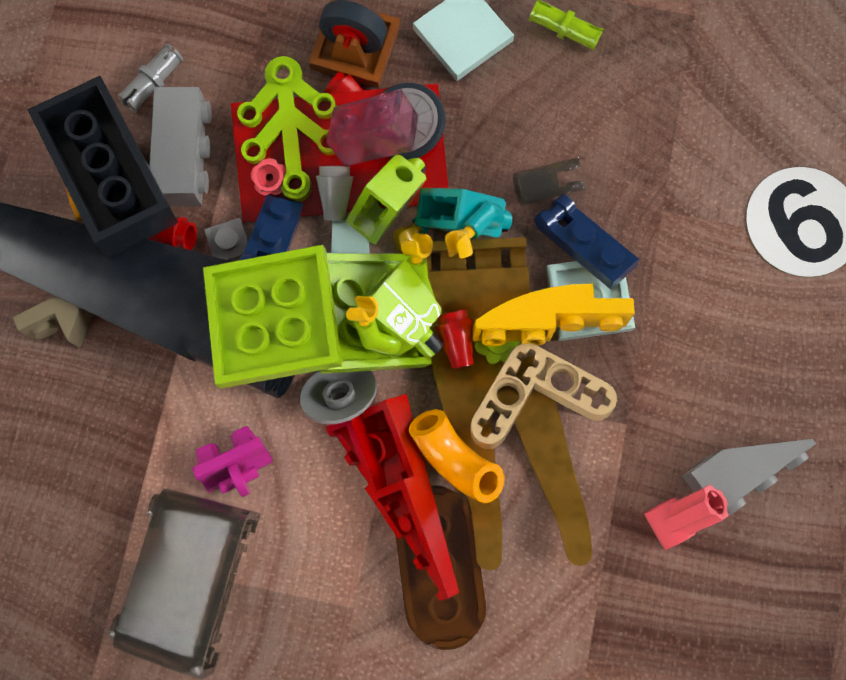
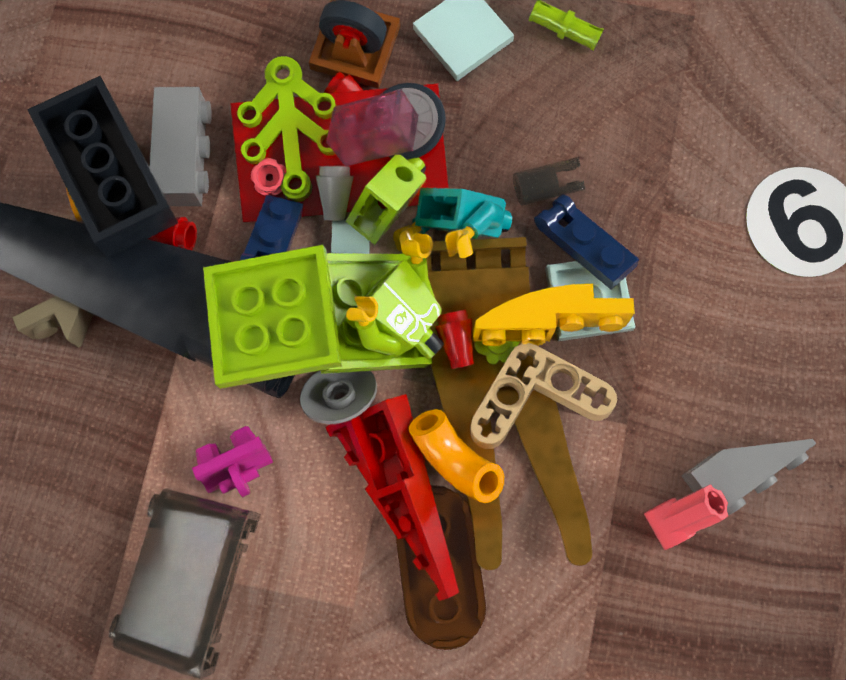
(150, 76): light grey pin -> none
(227, 240): light grey plate -> none

